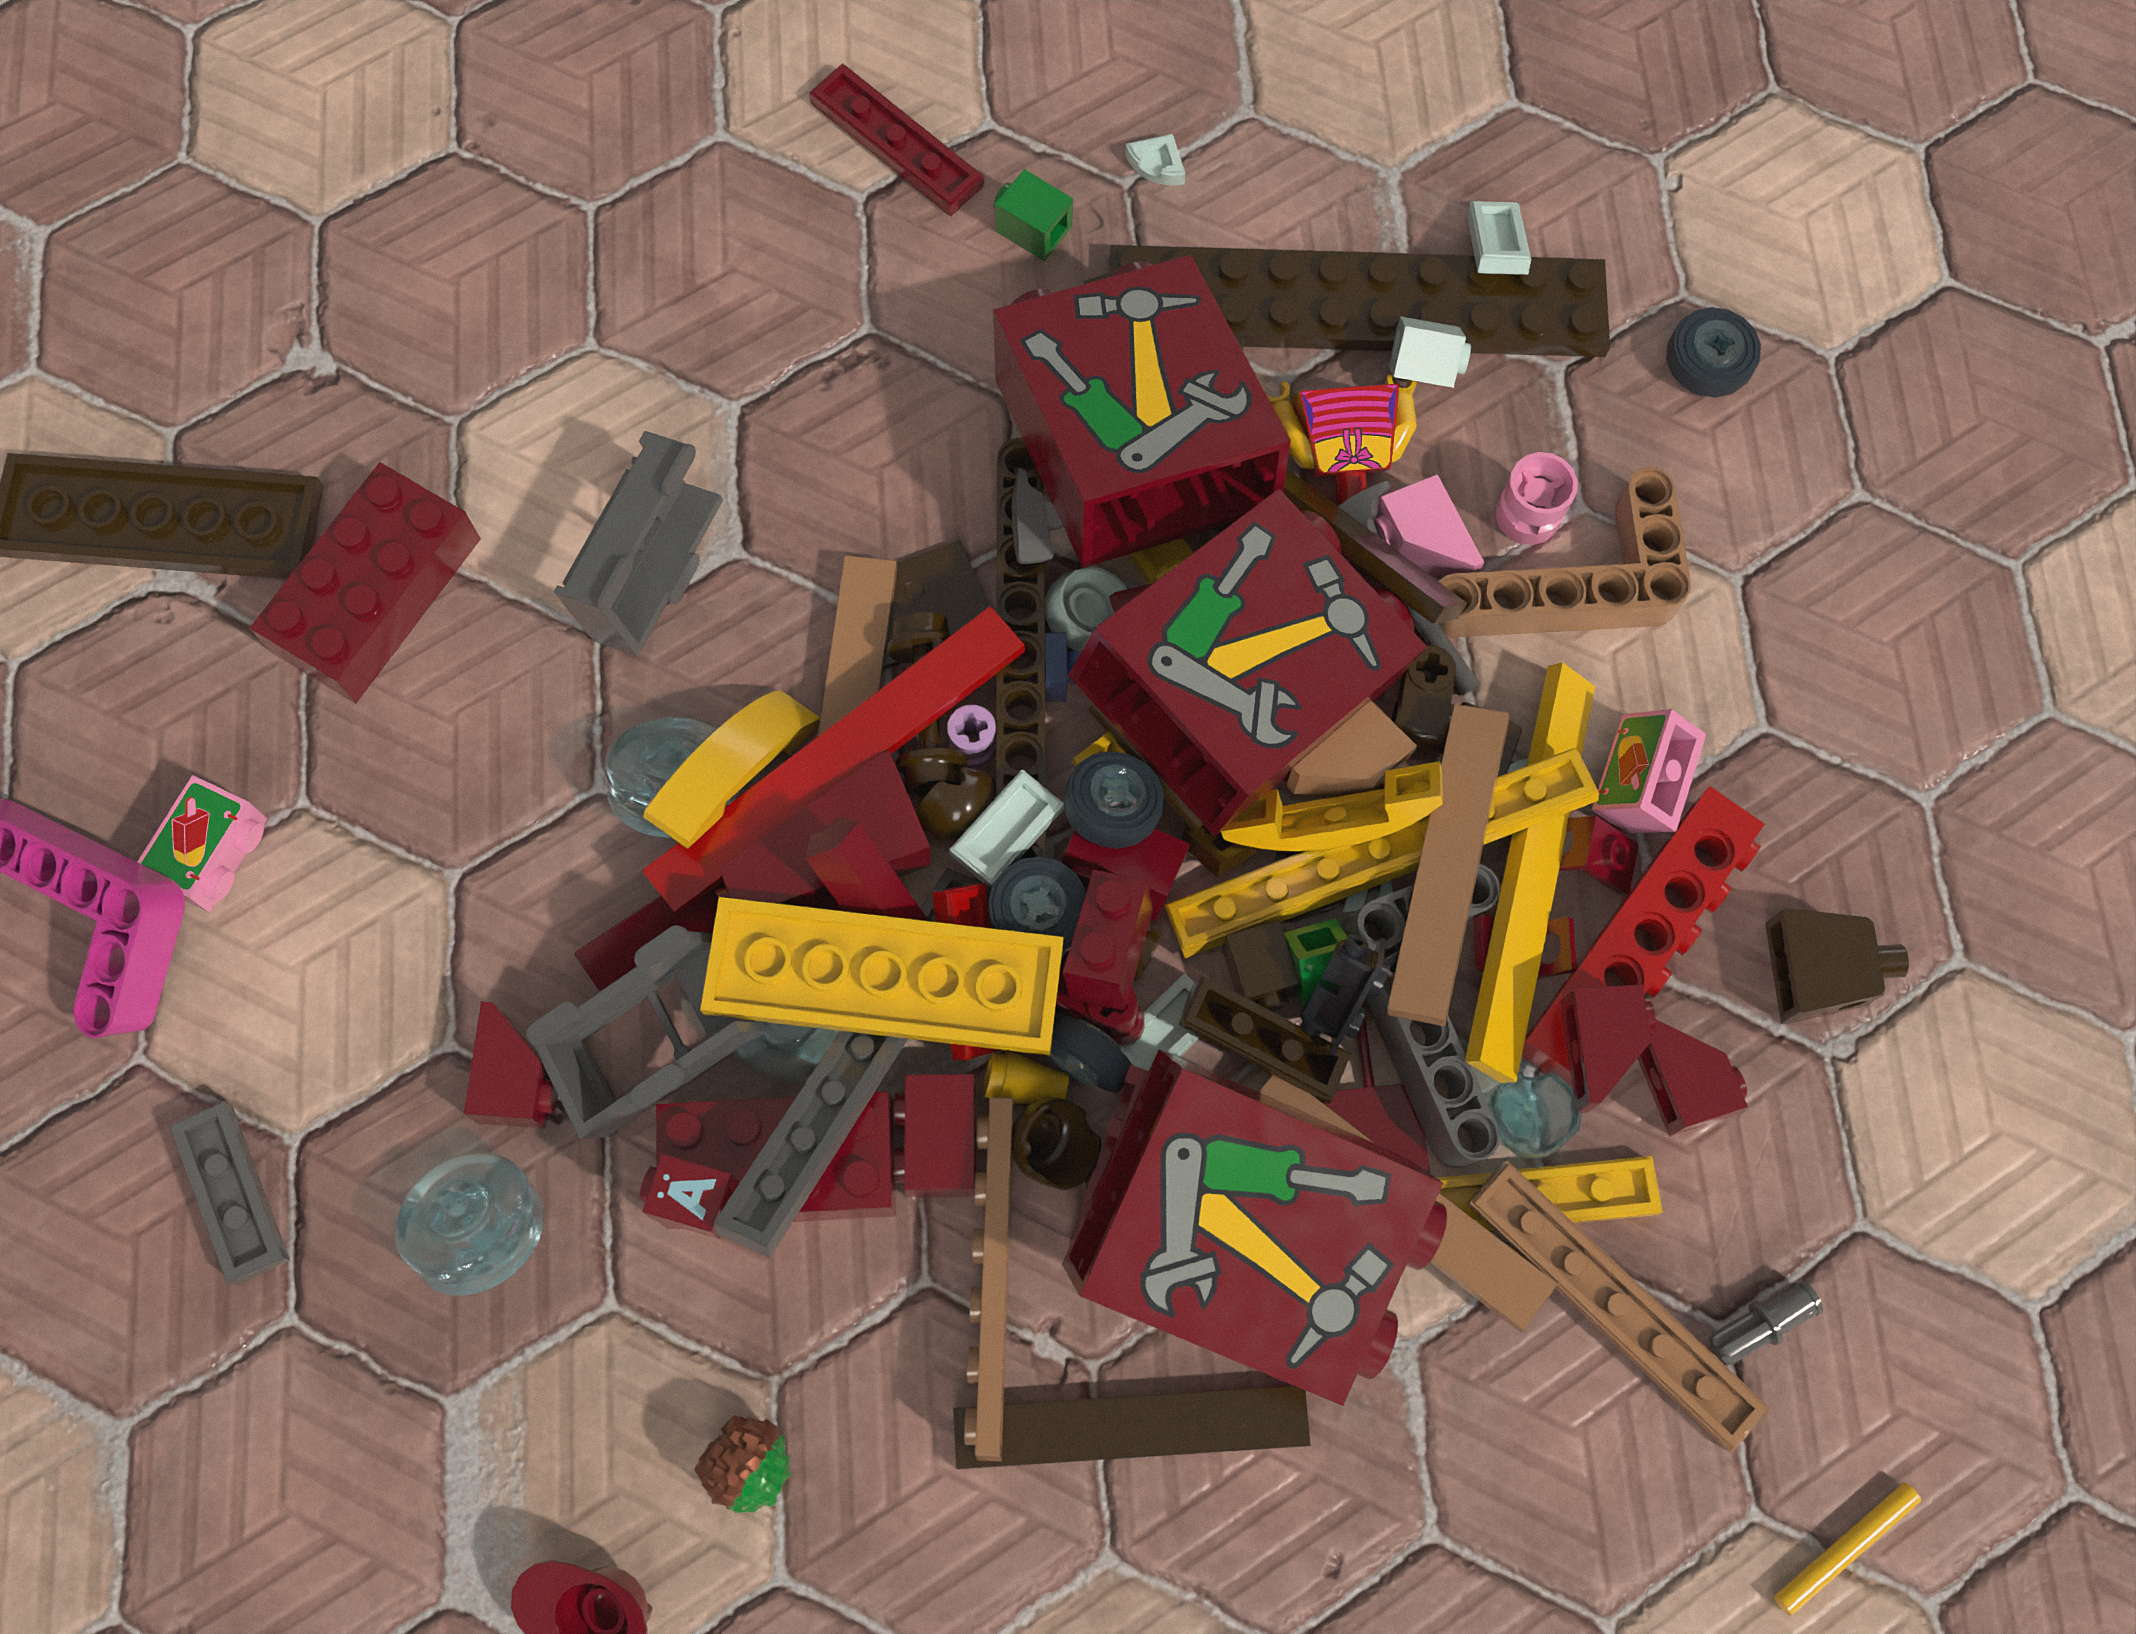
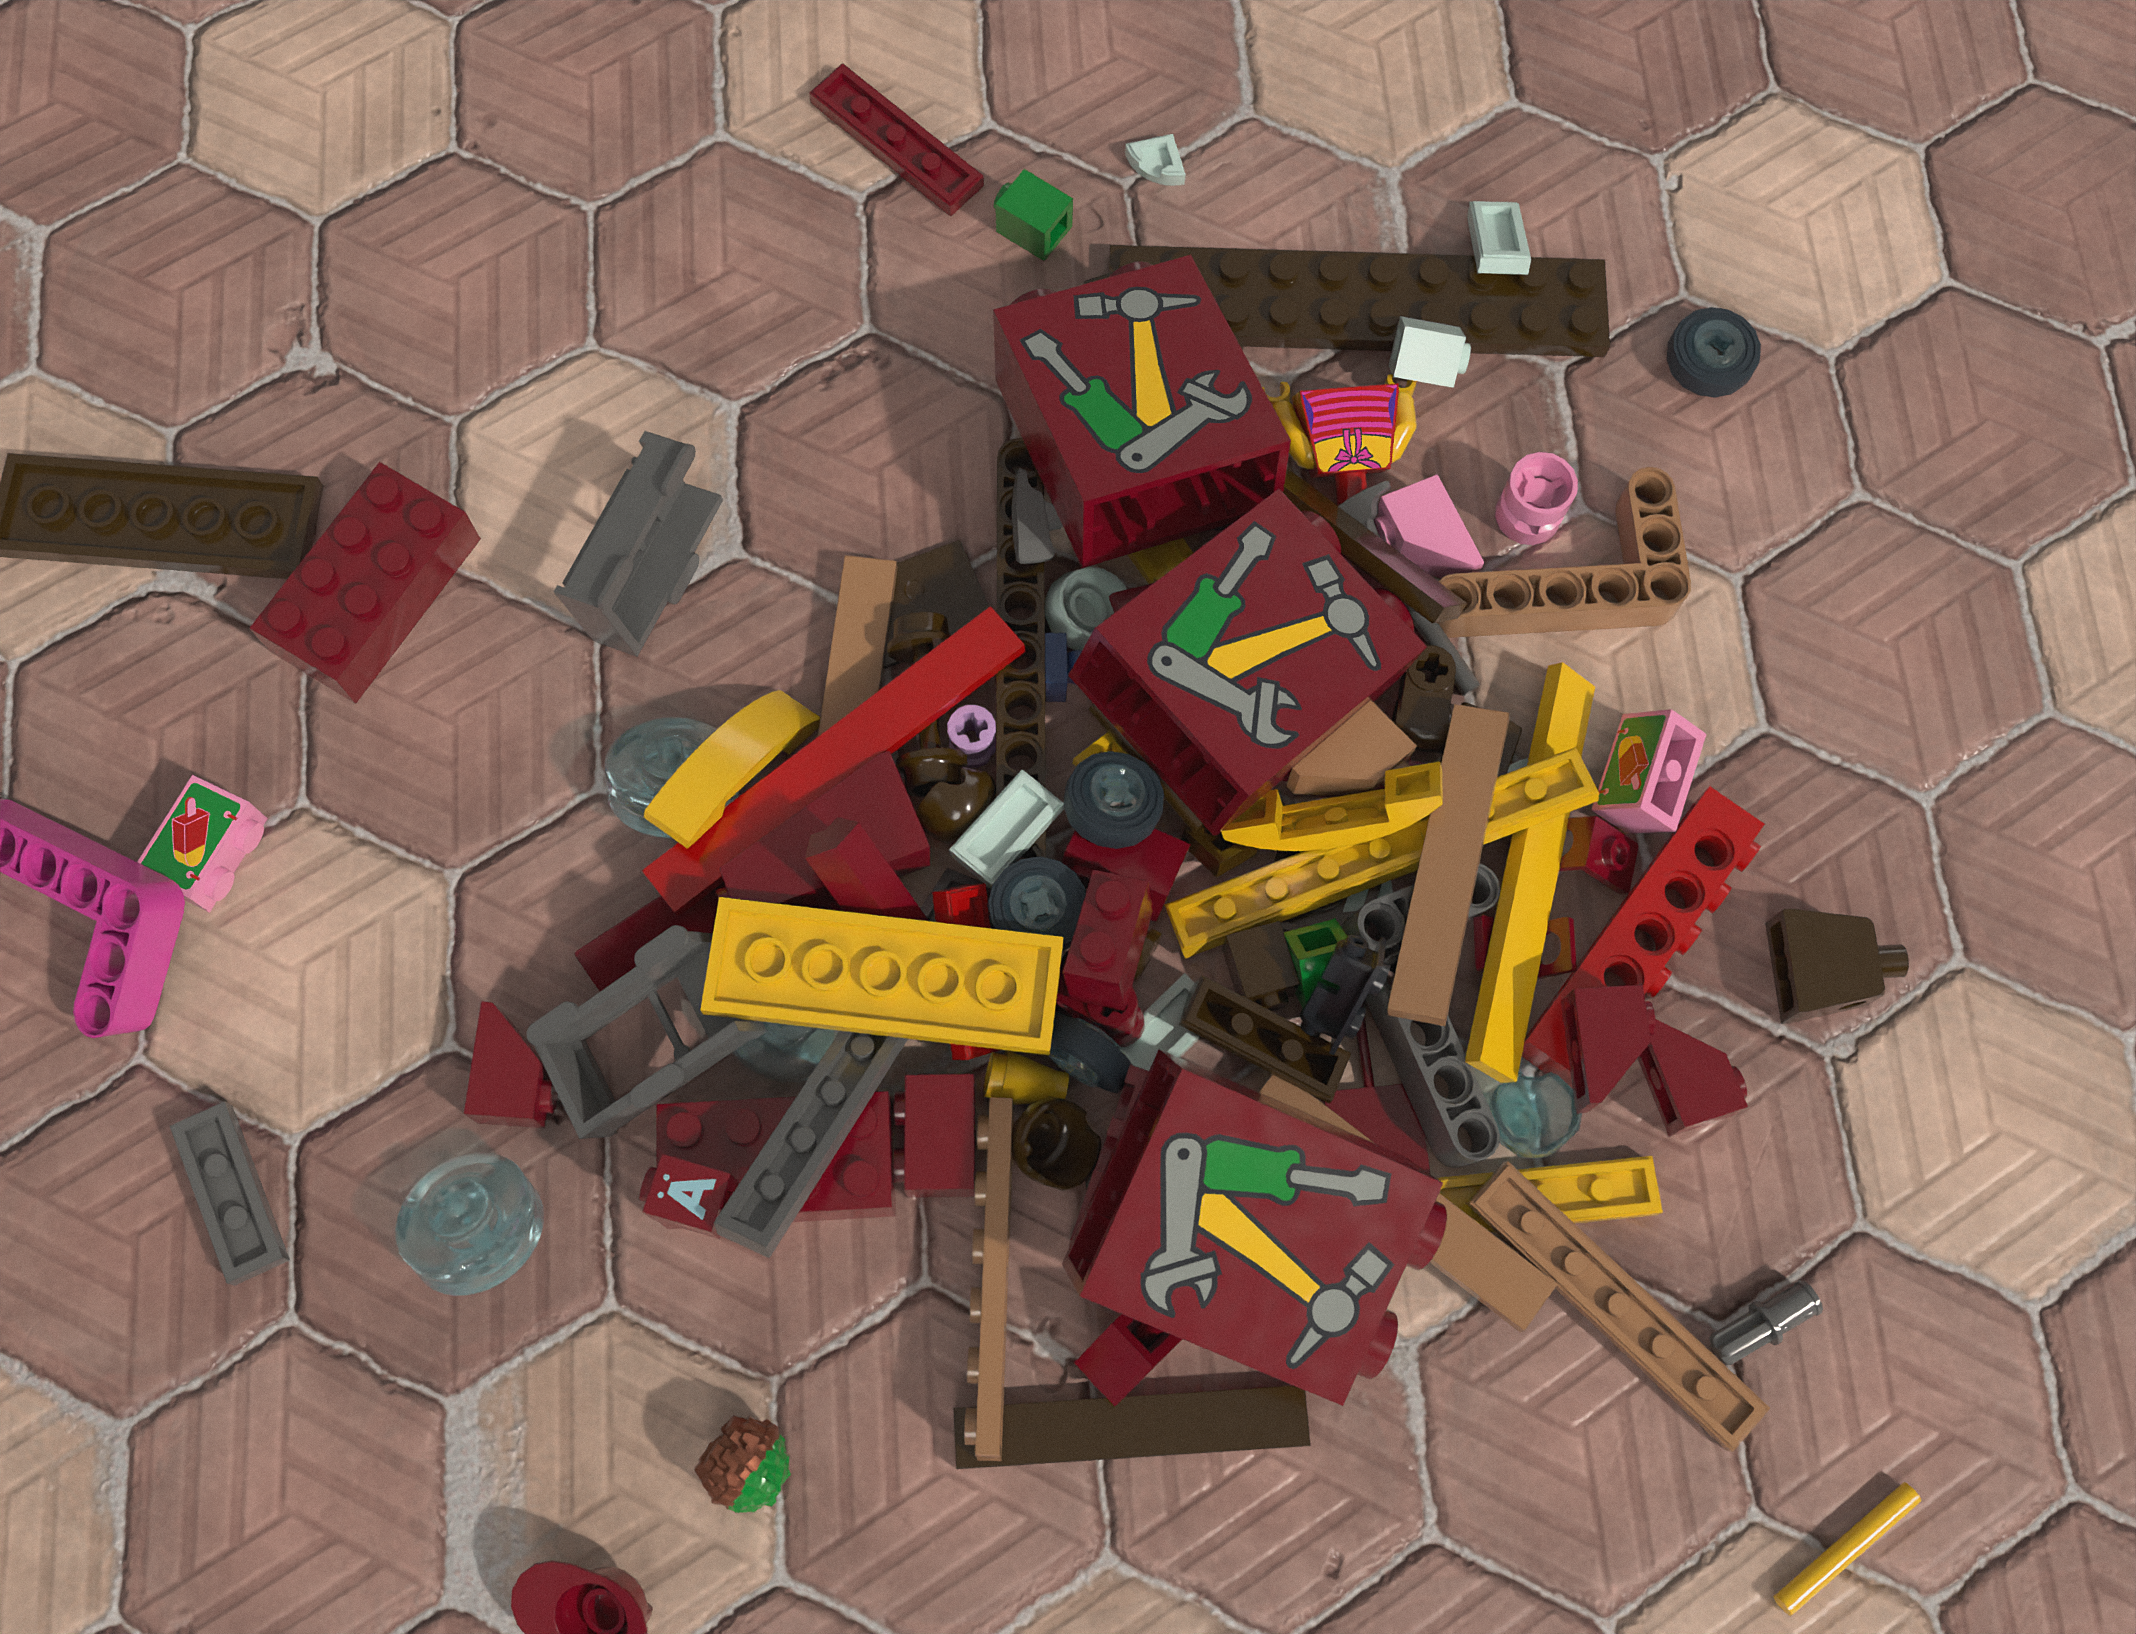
(1124, 1356): none -> dark red slope

